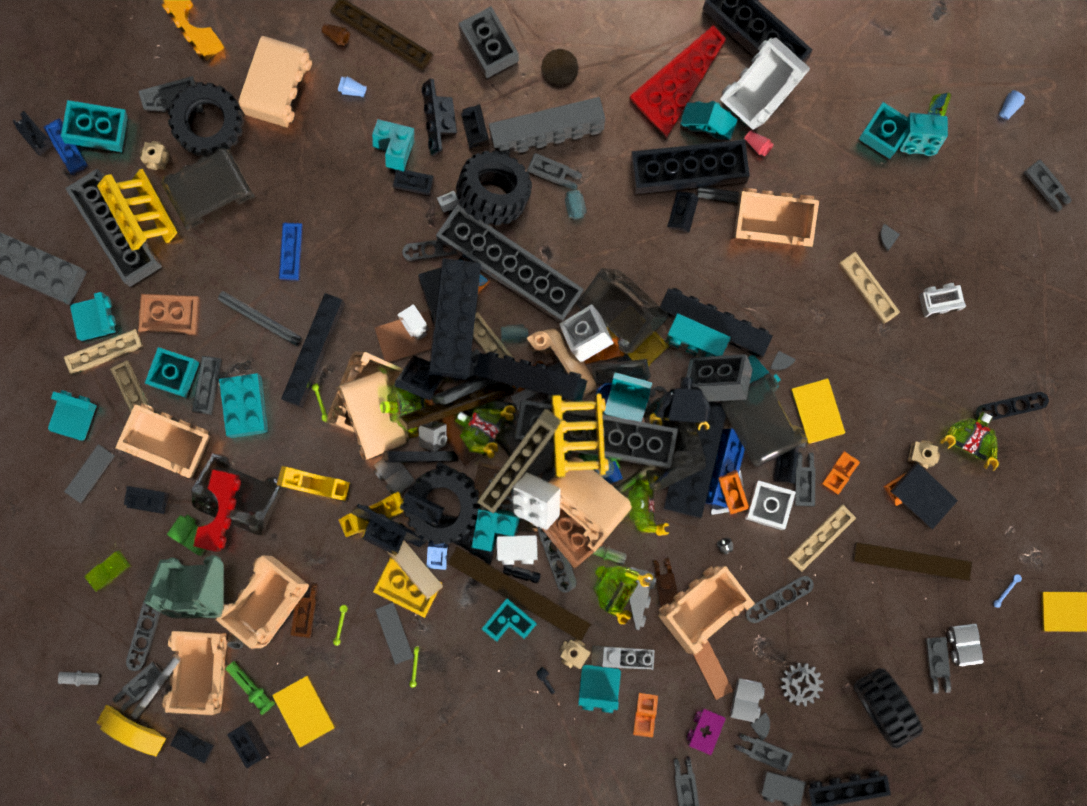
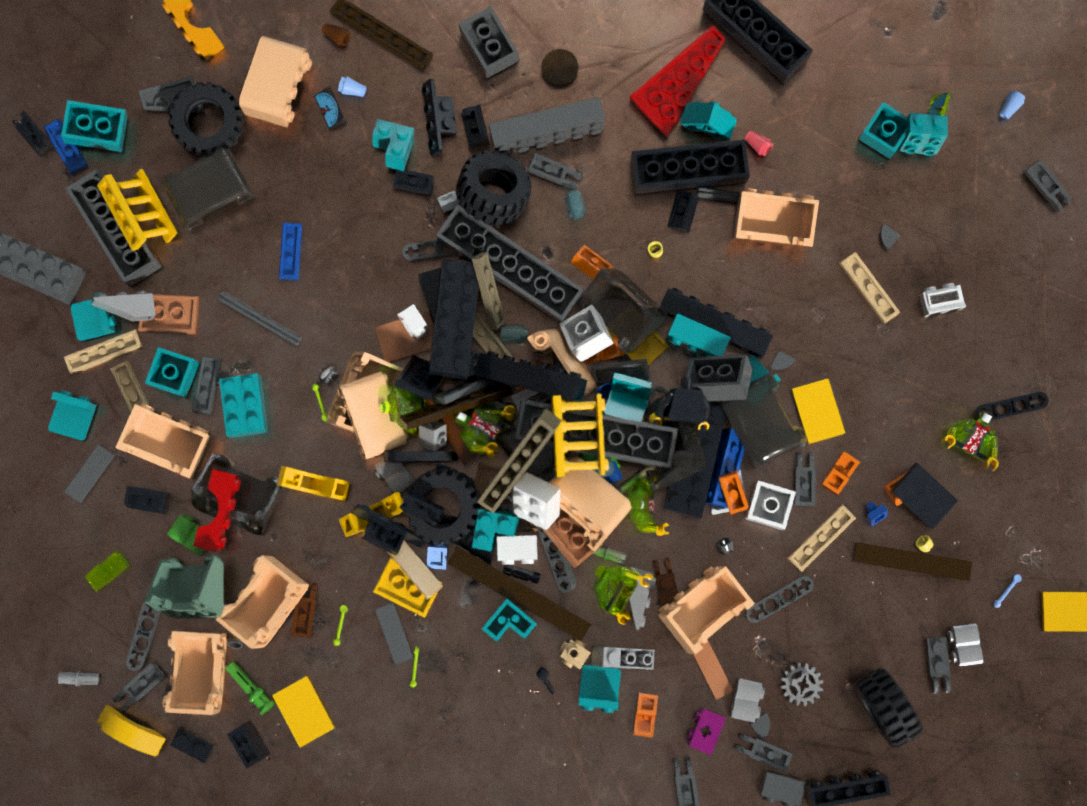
(131, 307): none -> light grey slope
(156, 686): light grey bar -> none
(158, 159): tan brick -> none
(313, 350): black brick -> none
(329, 374): none -> light grey bush
(330, 108): none -> slope
(488, 290): none -> dark tan tile
(589, 262): none -> orange slope
(653, 246): none -> light yellow hinge
(765, 83): white windscreen -> none
(786, 466): black plate -> none
(875, 514): none -> blue tile
(917, 453): tan brick -> none
(924, 543): none -> light yellow hinge

